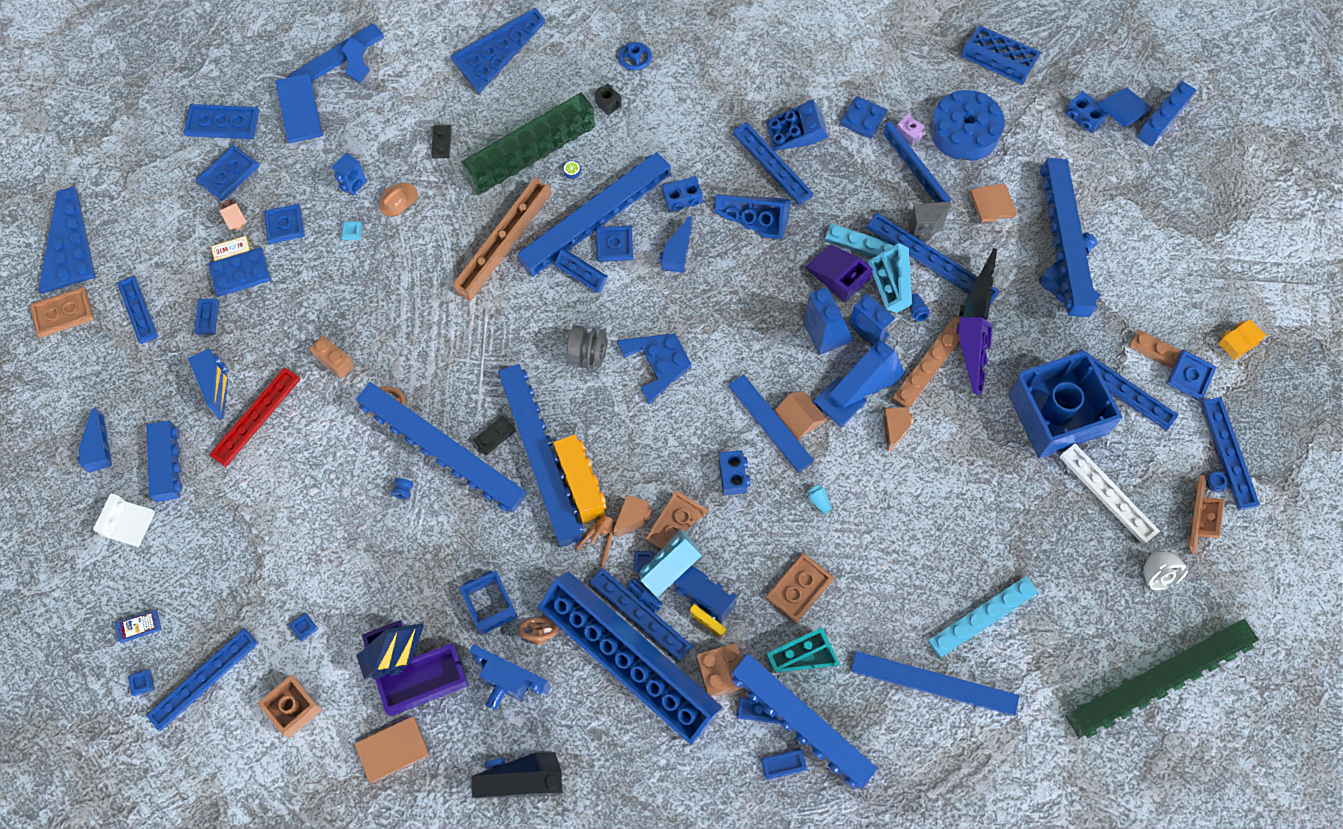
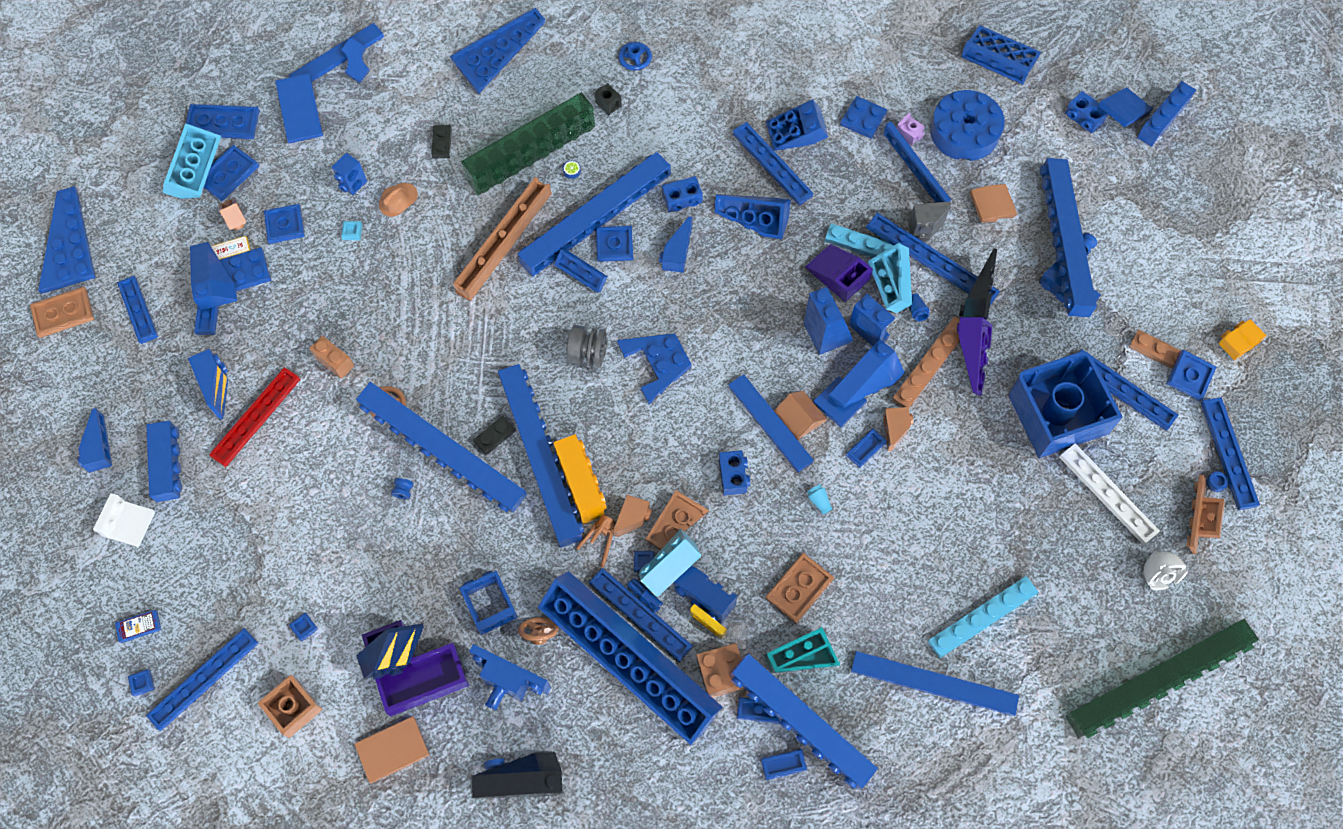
(191, 163): none -> medium azure slope
(209, 279): none -> blue wedge
(866, 448): none -> blue tile

